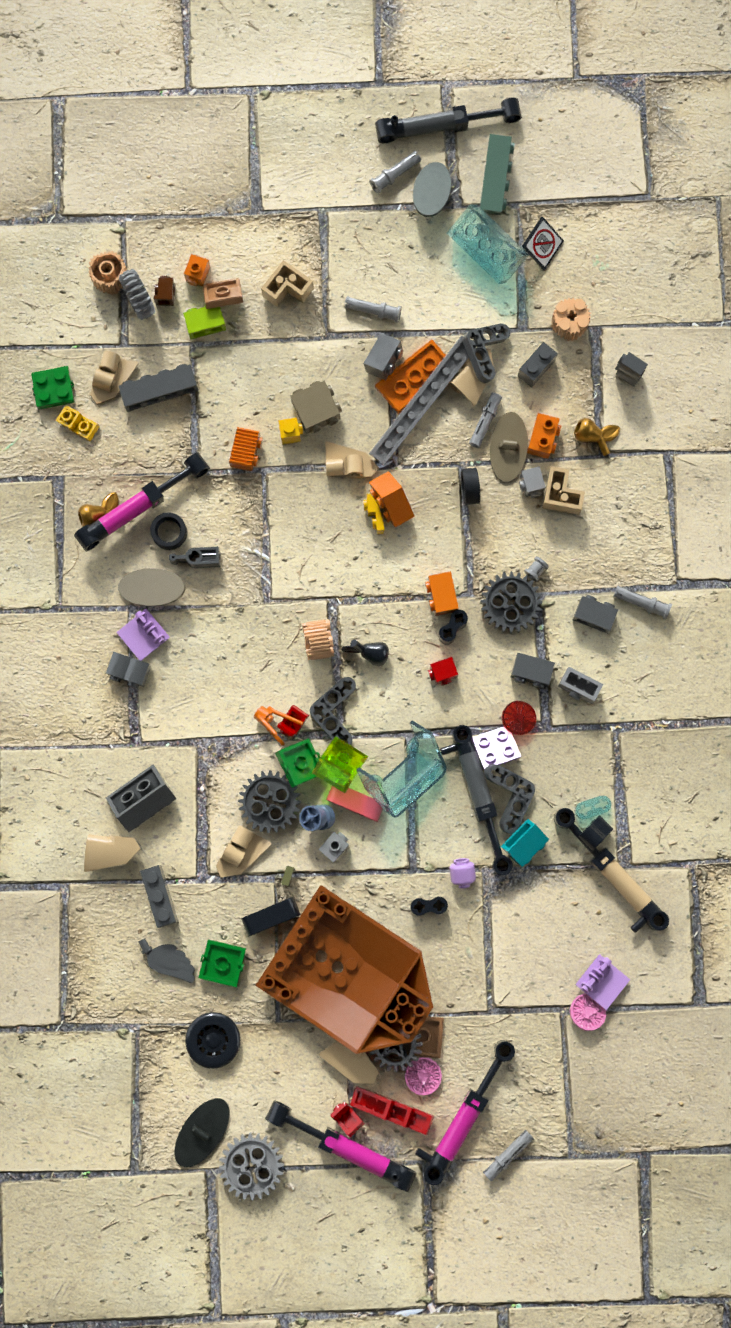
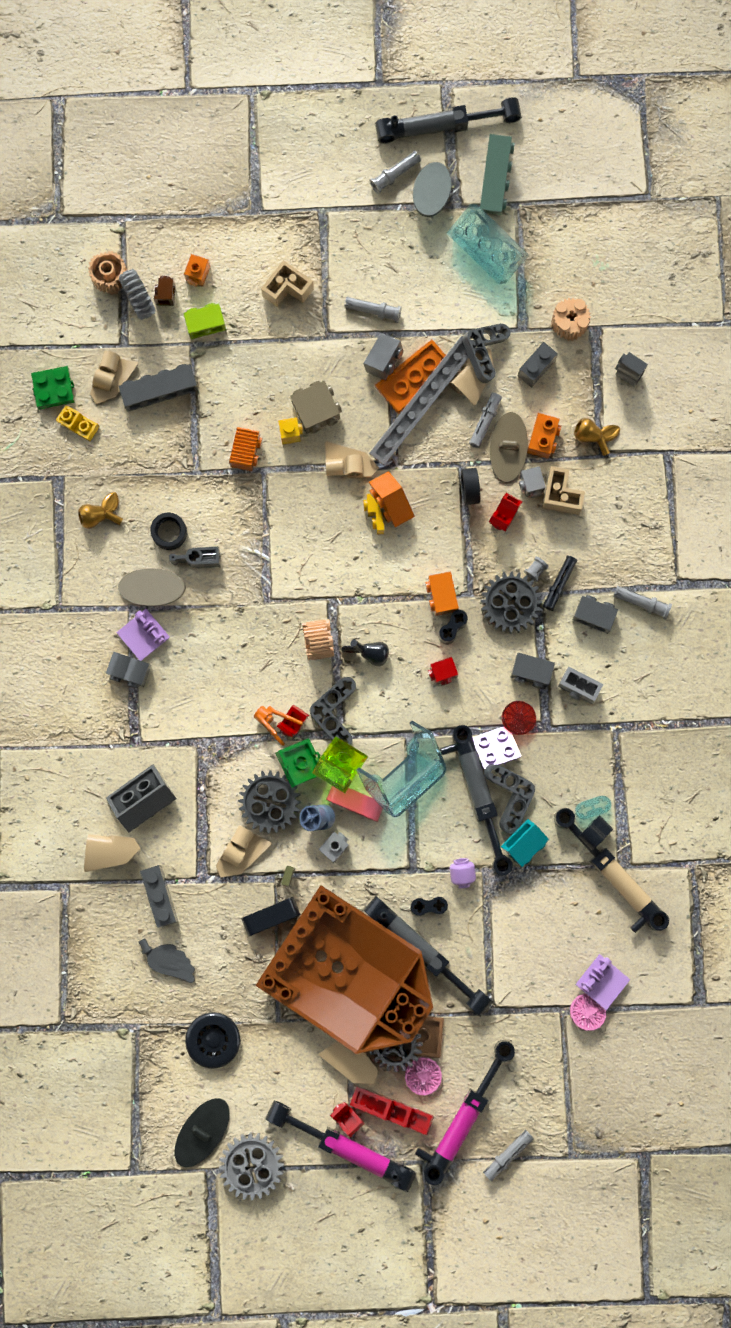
(150, 496): black piece -> none
(222, 293): medium nougat tile -> none
(222, 963): green plate -> none
(432, 958): none -> black piece
(505, 512): none -> red brick
(542, 243): piece -> none
(551, 601): none -> black pin

